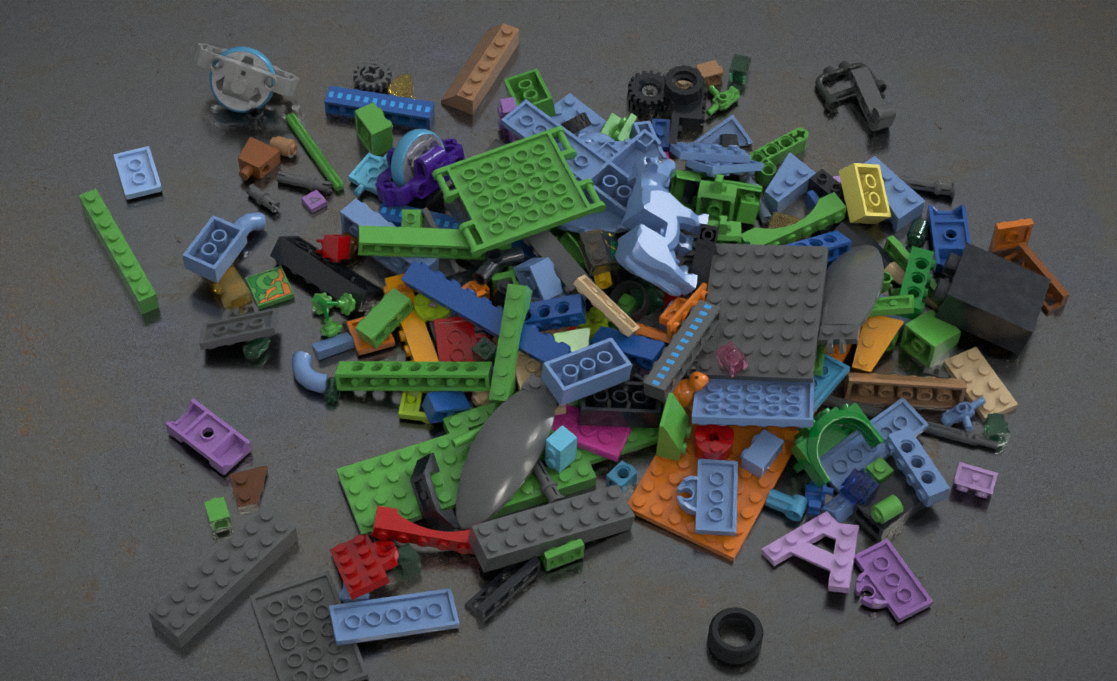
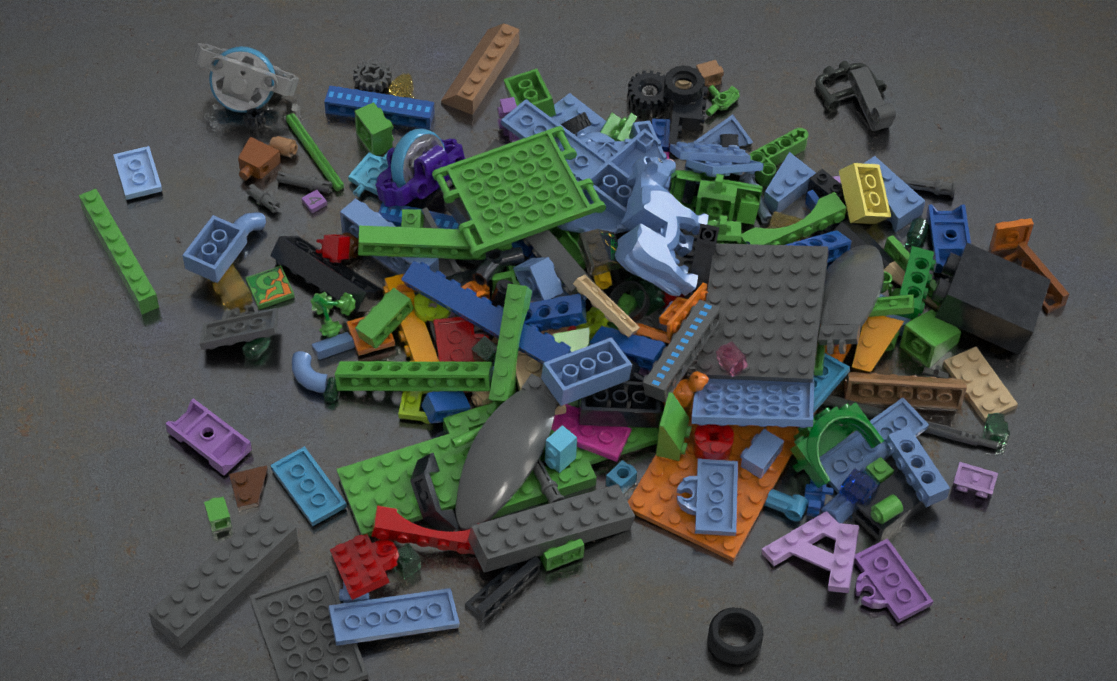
(308, 486): none -> dark azure plate
(739, 69): clear green brick -> none
(962, 413): medium blue piece -> none

